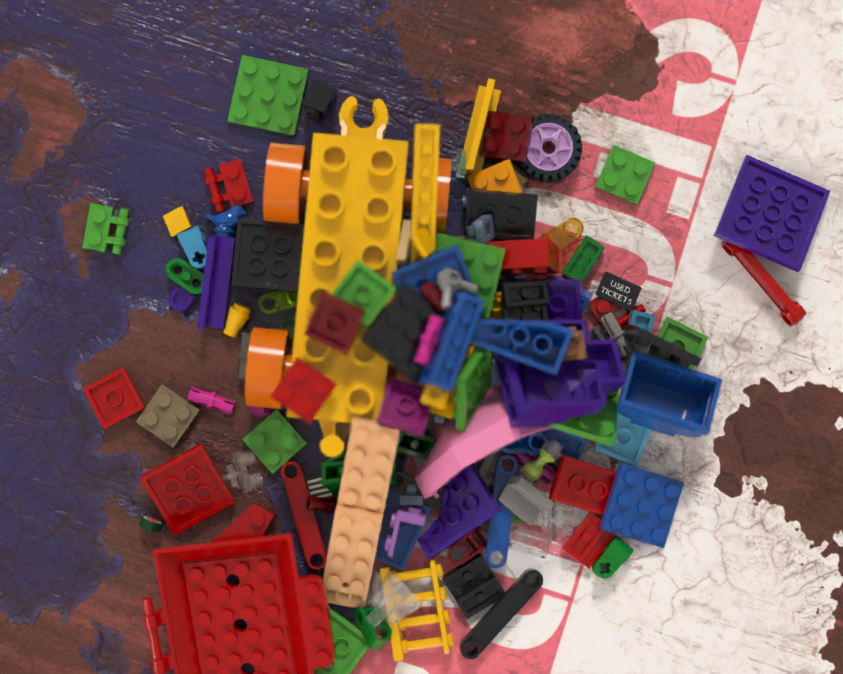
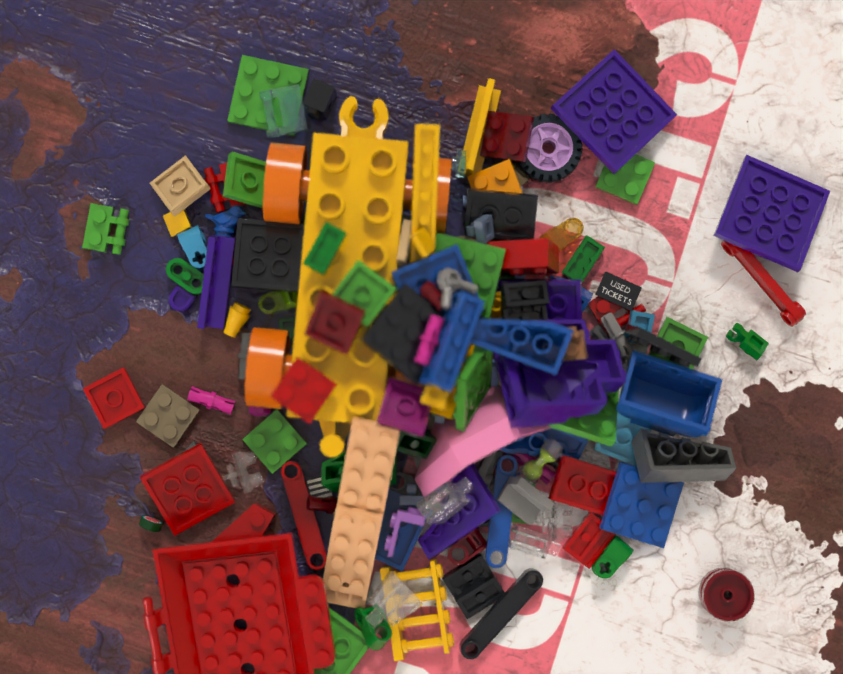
(180, 185): none -> tan tile
(244, 179): none -> bright green plate
(291, 110): none -> clear light blue plate
(325, 248): none -> green plate
(445, 501): none -> clear torso
(613, 111): none -> dark purple plate
(680, 460): none -> dark grey wedge
(712, 594): none -> dark red wheel
(749, 341): none -> green plate

